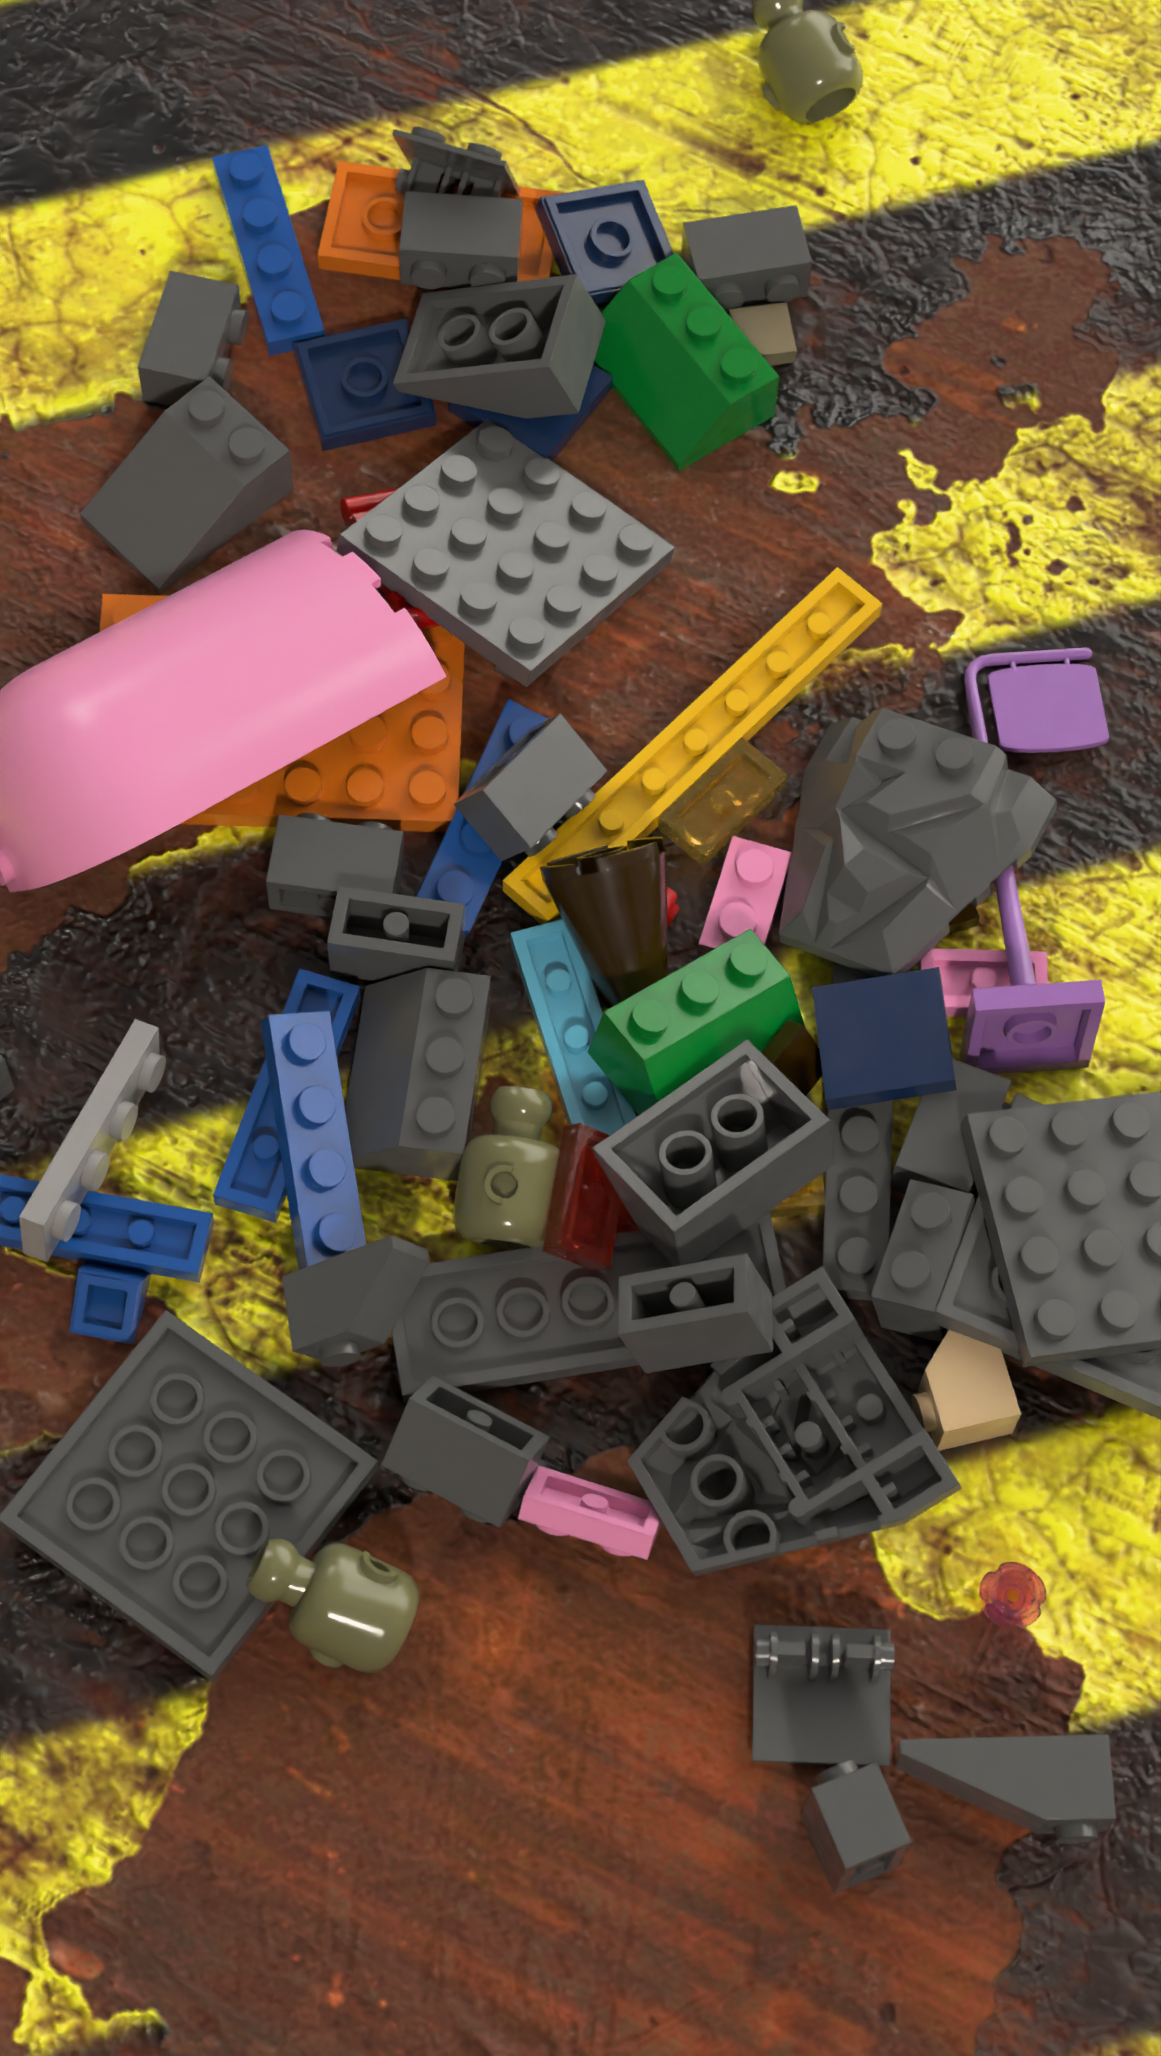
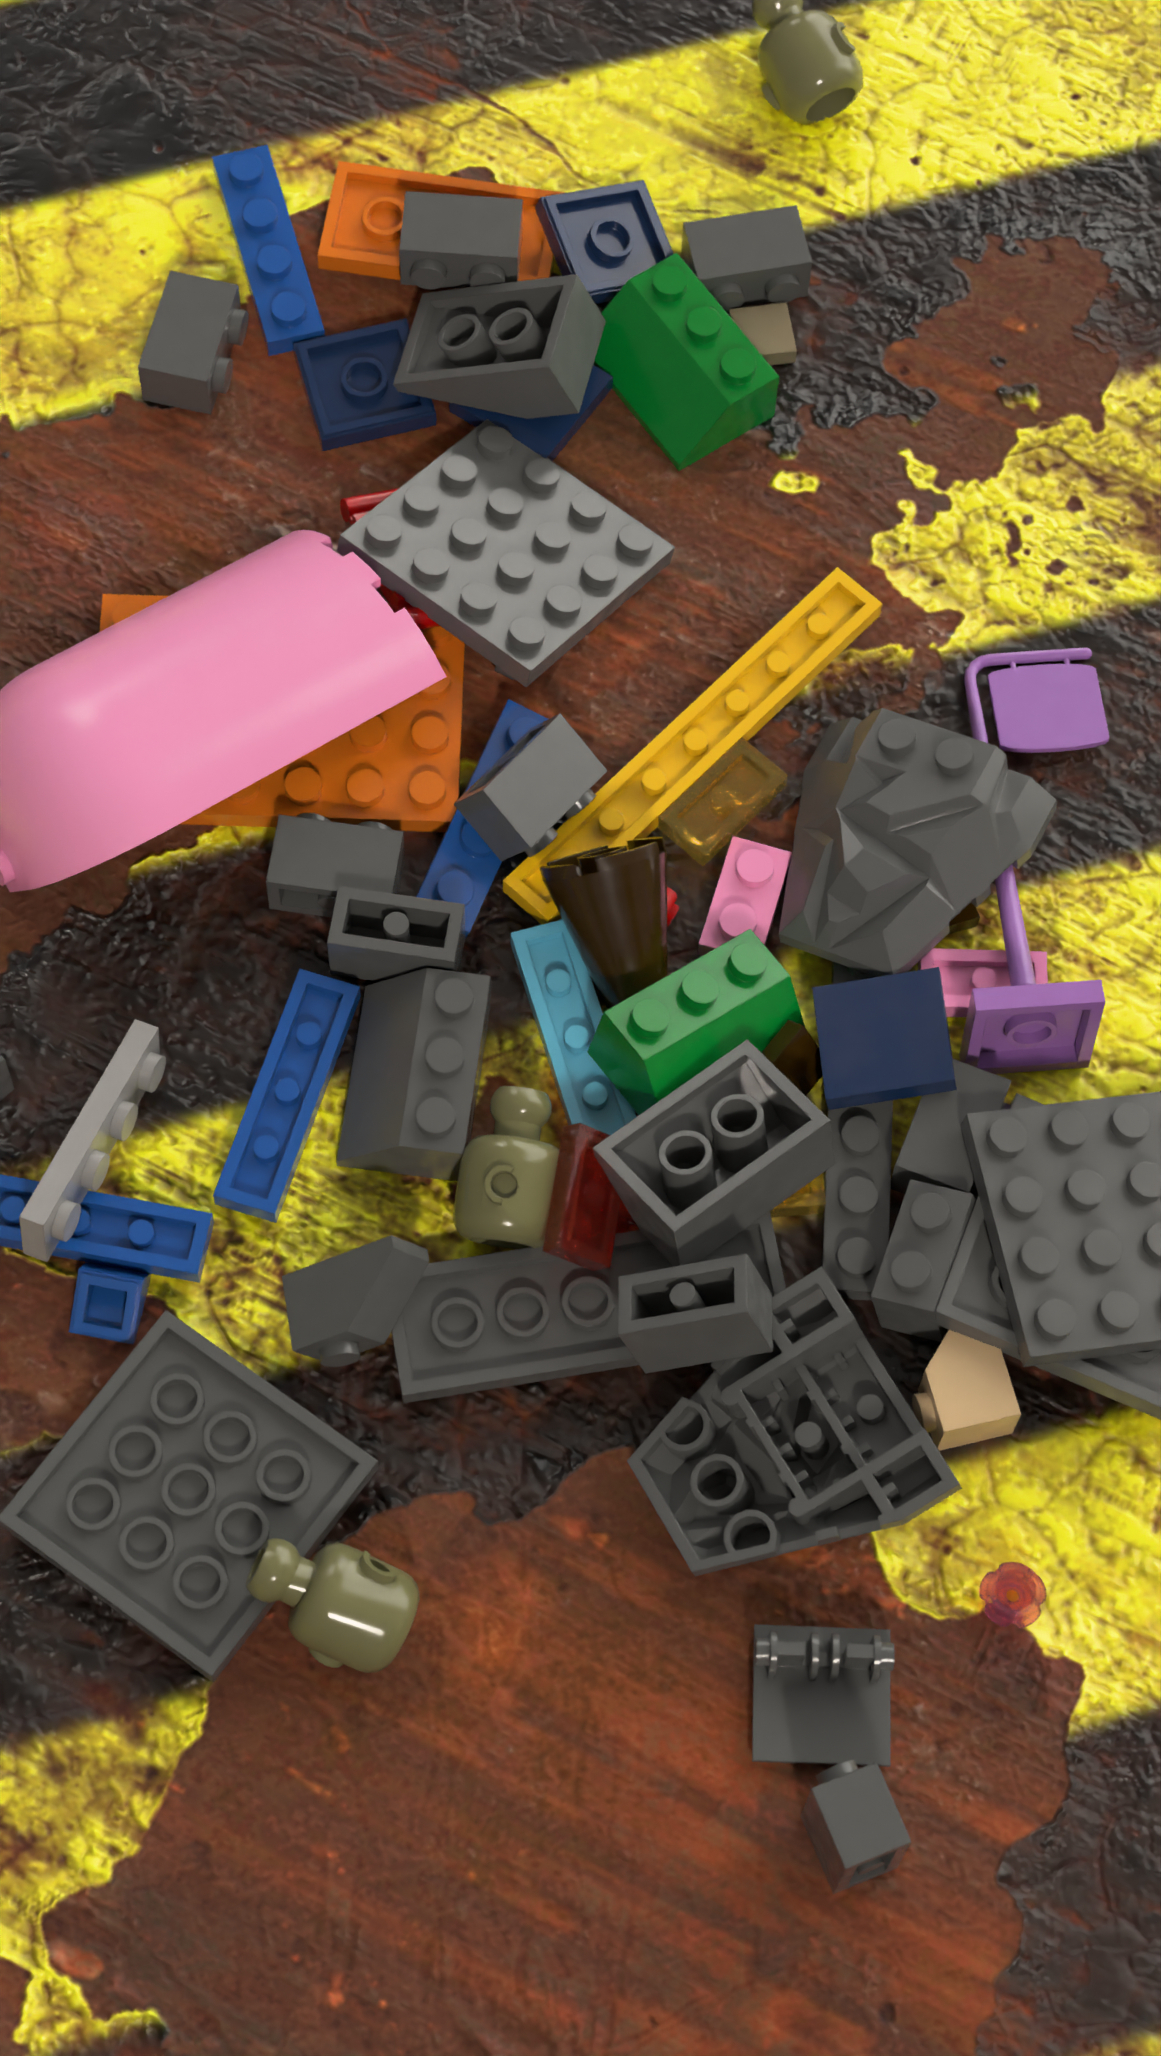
(189, 486): dark grey slope -> none
(313, 1135): plate -> none
(433, 159): dark grey hinge -> none
(464, 1452): dark grey brick -> none
(590, 1512): bright pink plate -> none
(1029, 1780): dark grey slope -> none

